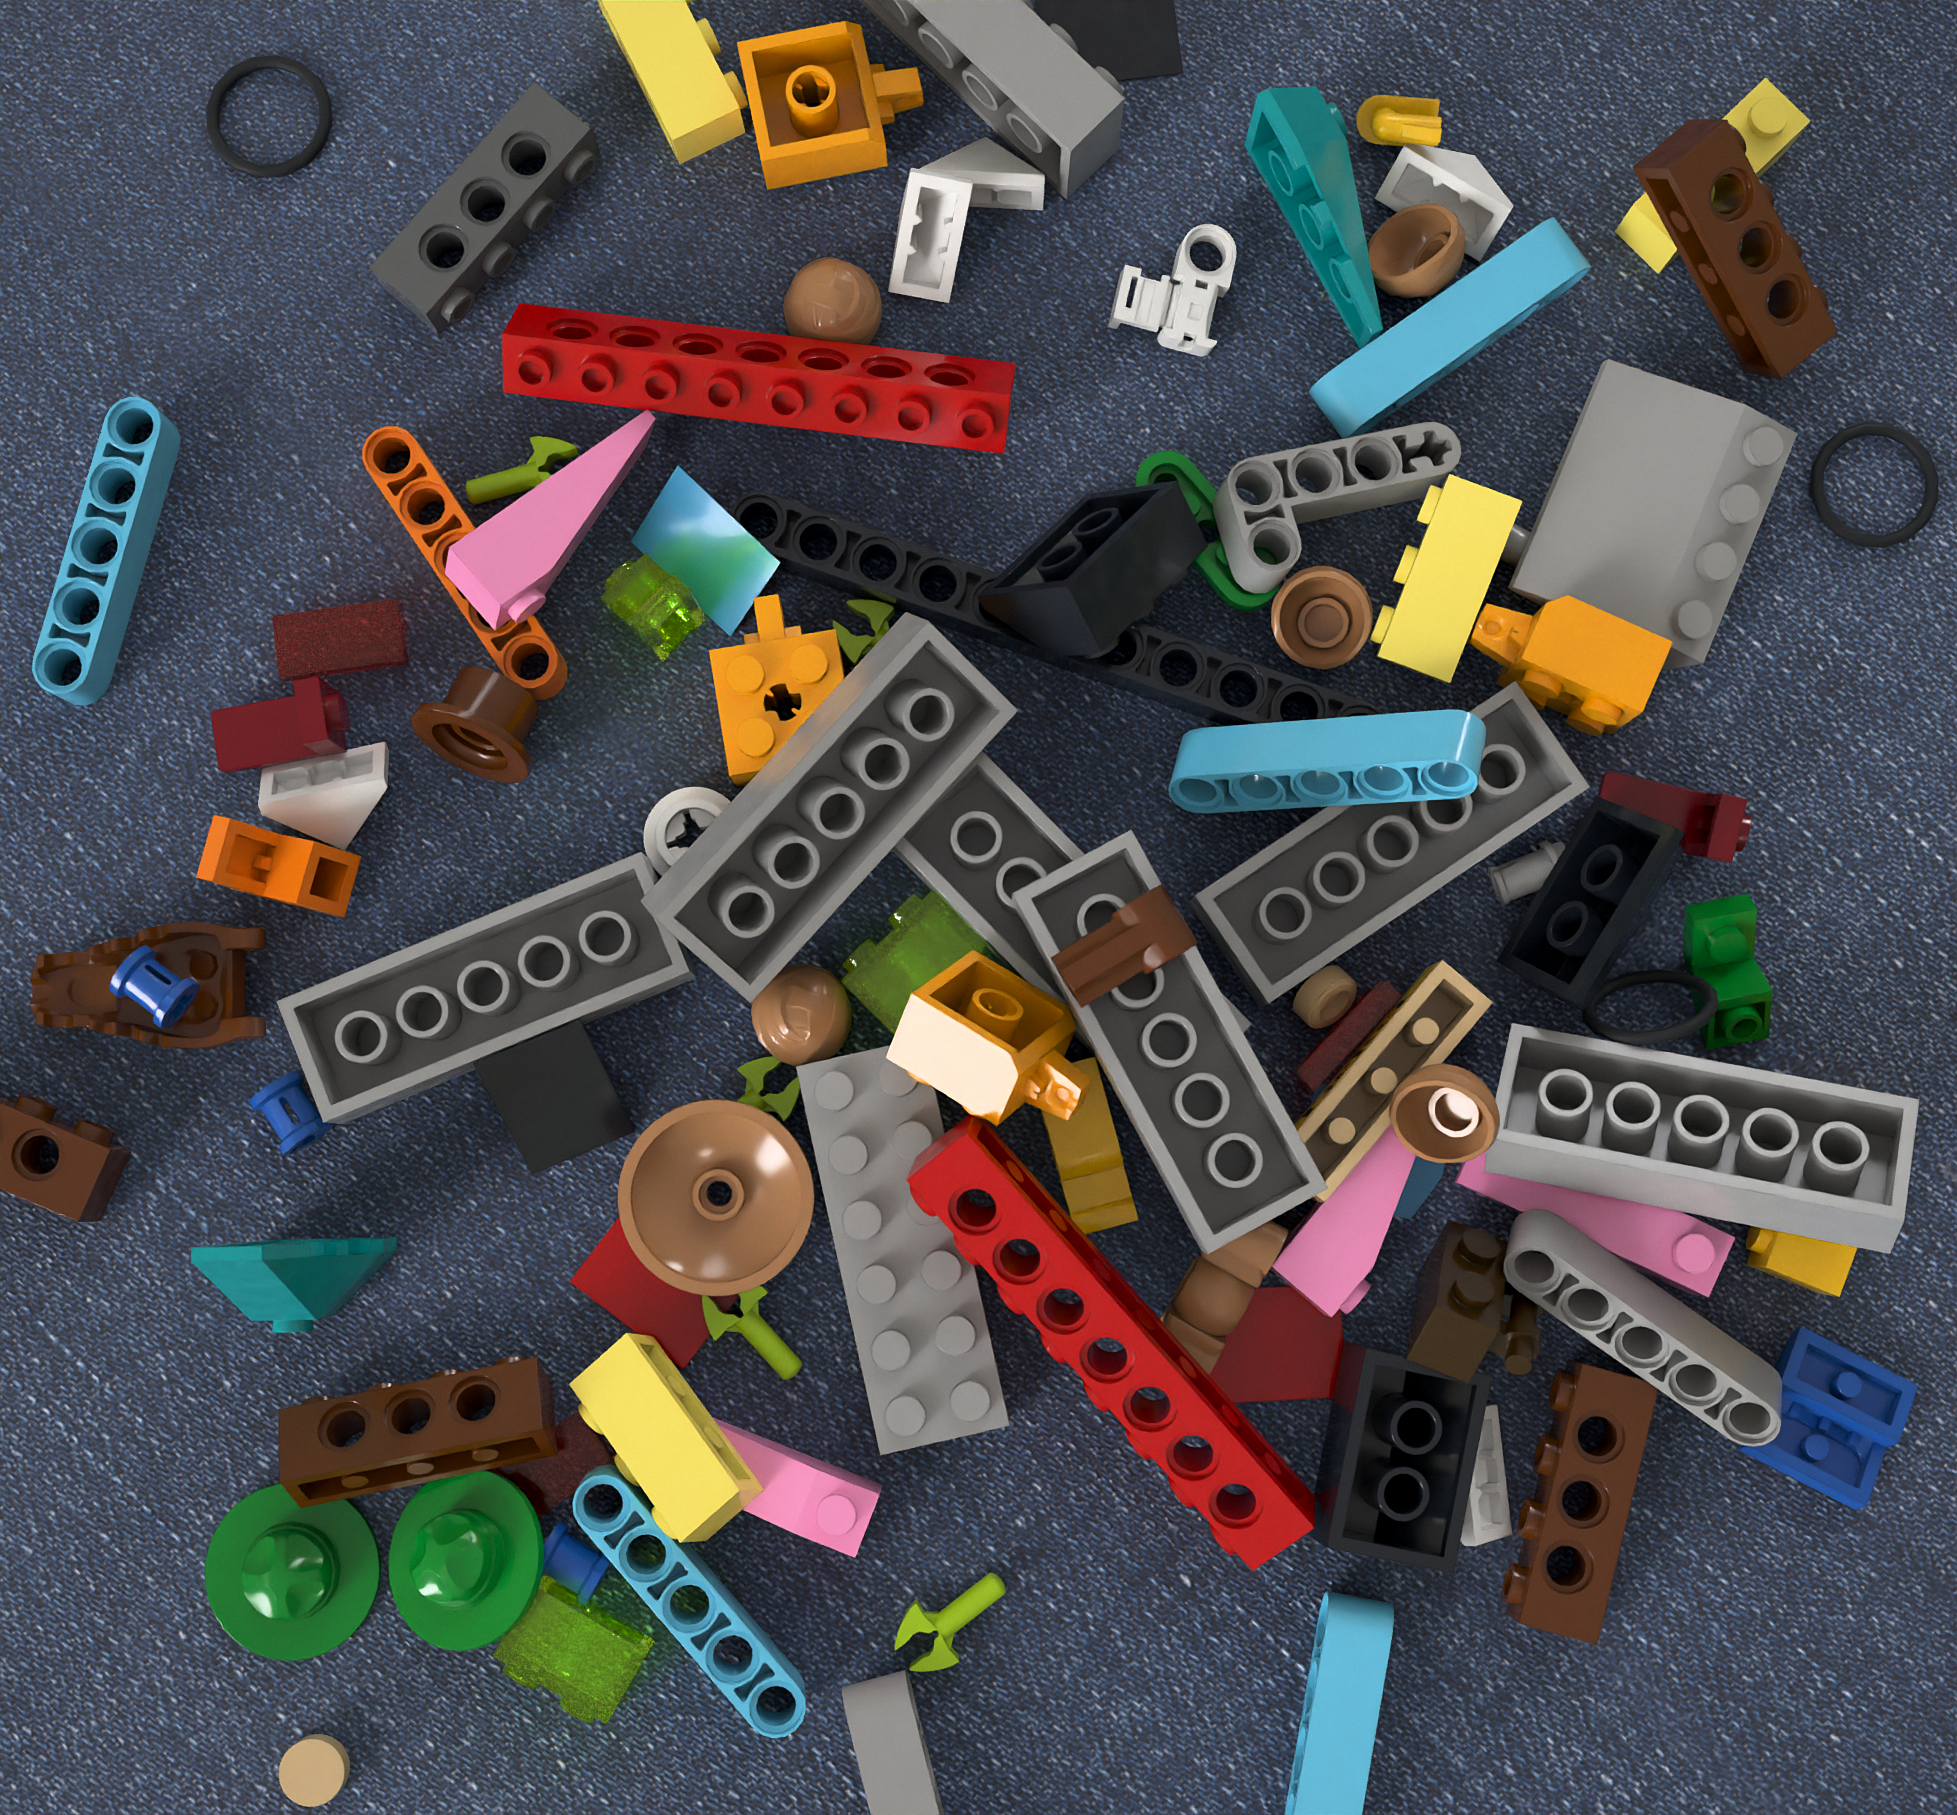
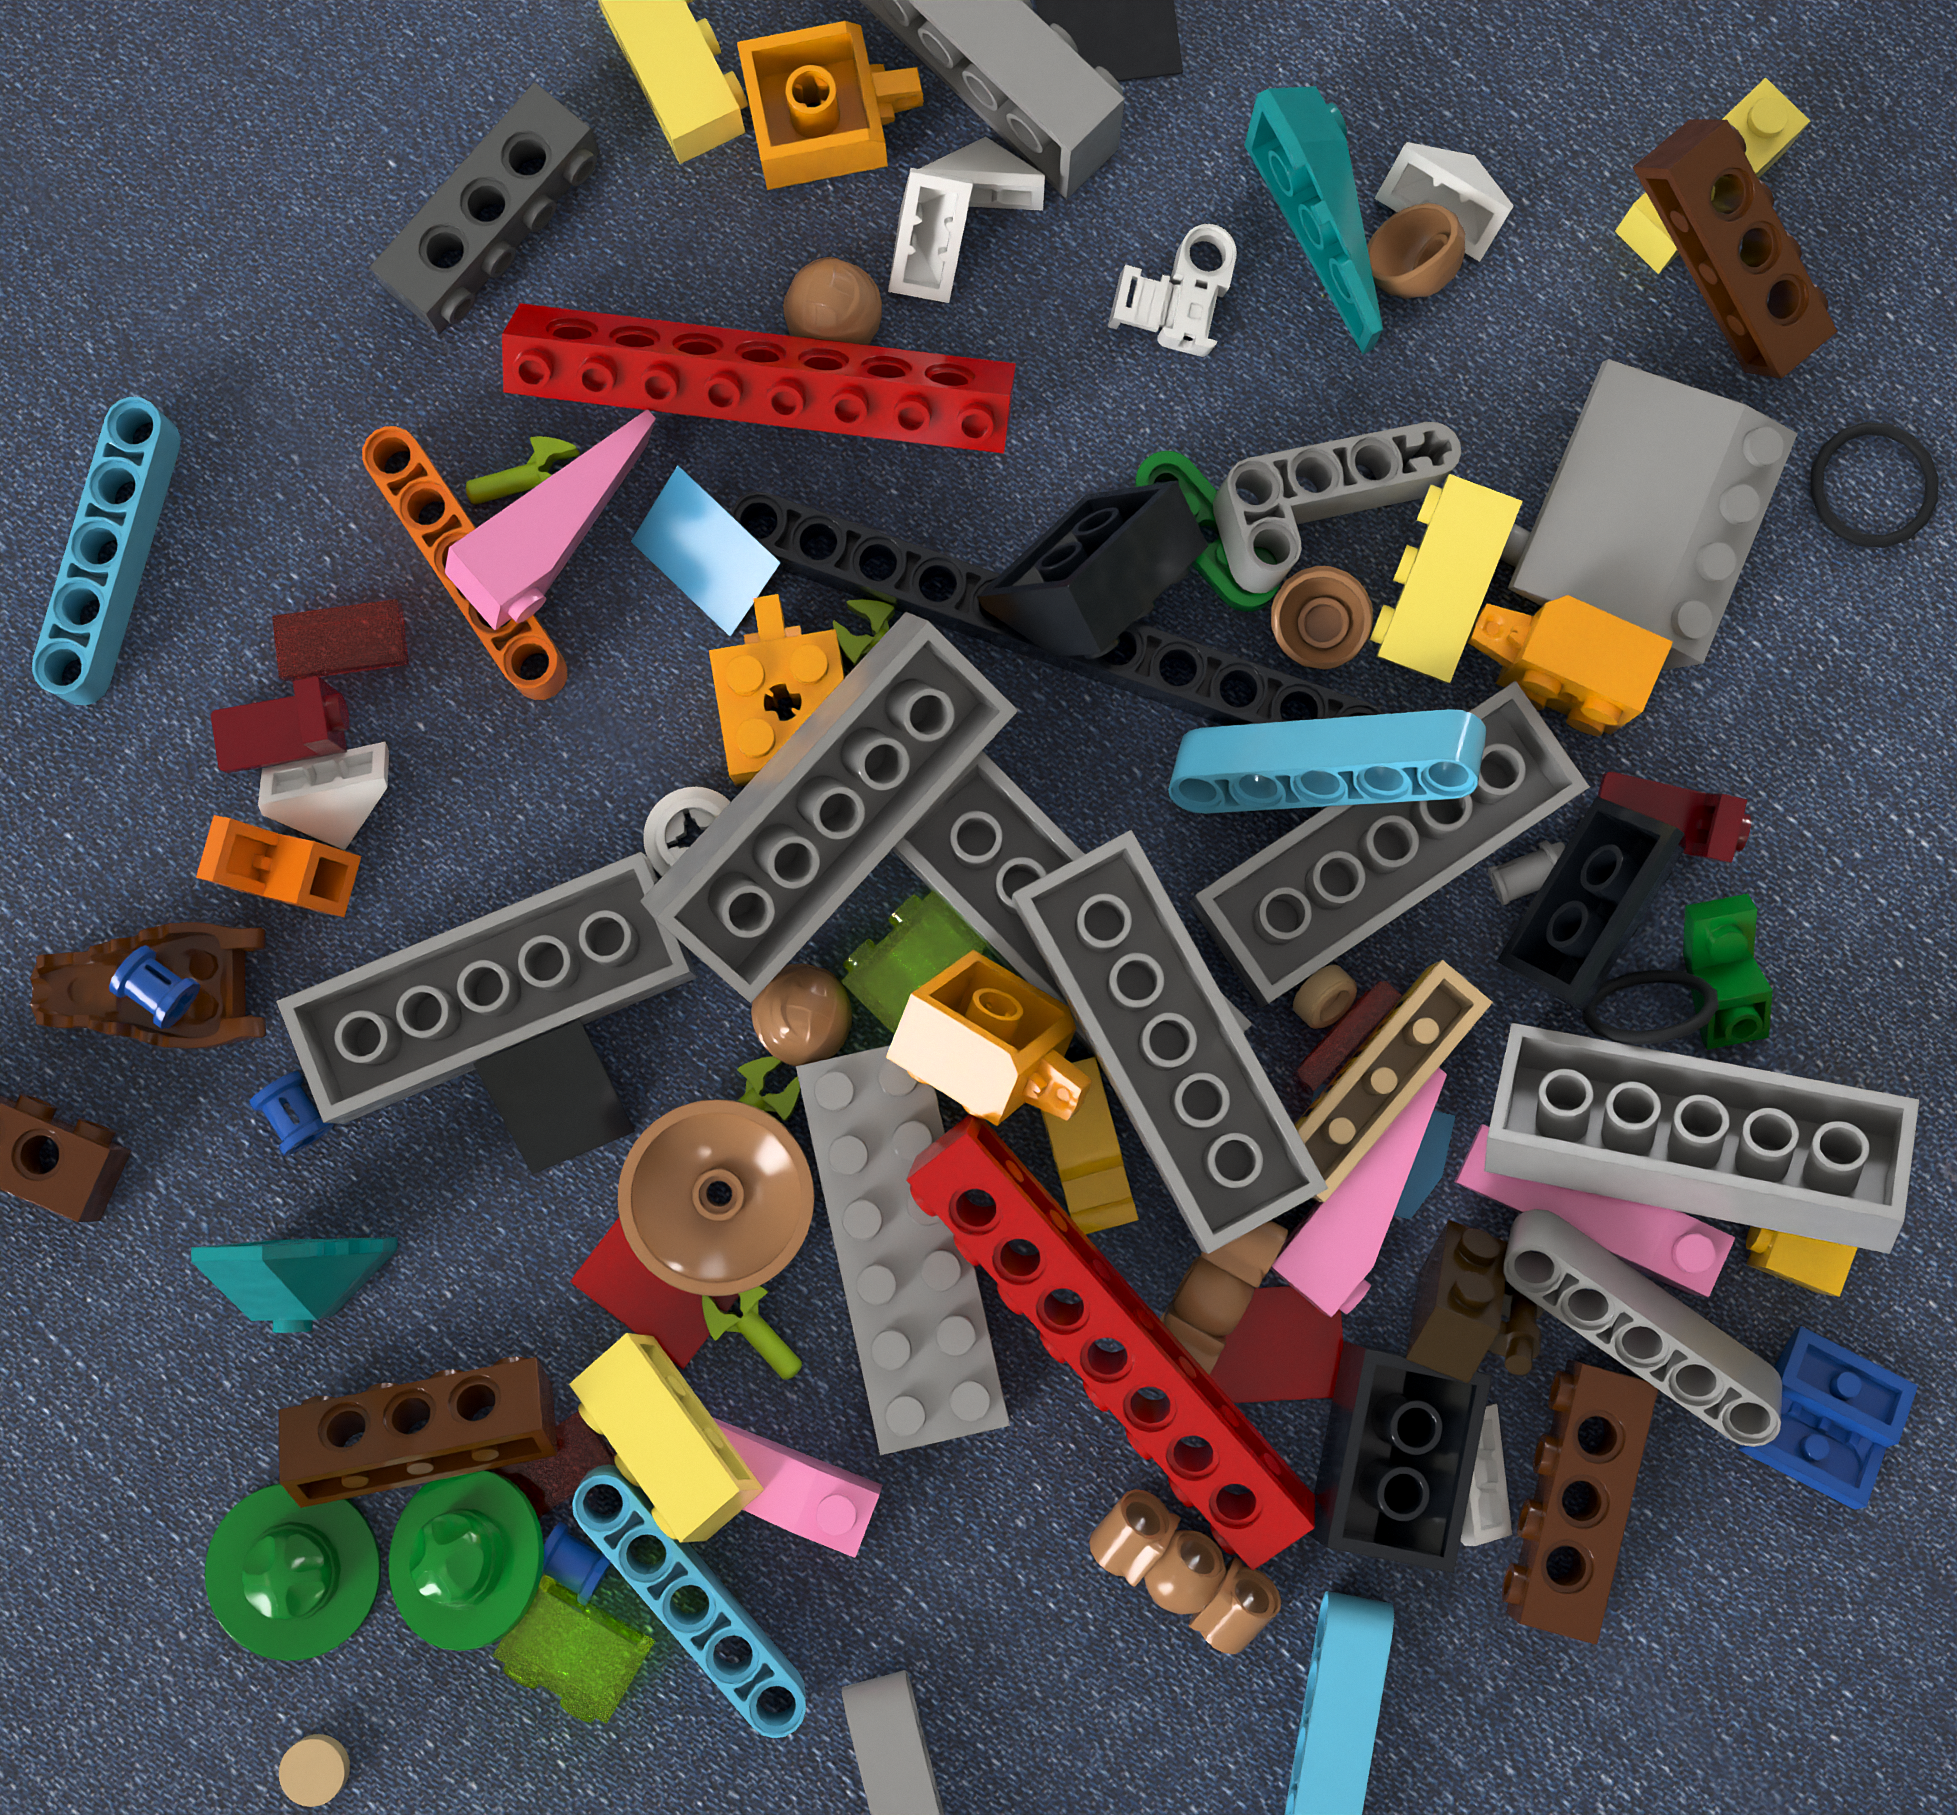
(245, 68): black piece -> none
(481, 725): reddish brown piece -> none
(652, 605): clear neon green arch -> none
(947, 1622): lime bar -> none
(1136, 940): reddish brown piece -> none
(1184, 1571): none -> medium nougat piece
(1399, 120): yellow piece -> none
(1444, 1114): medium nougat piece -> none
(1450, 329): medium azure beam -> none

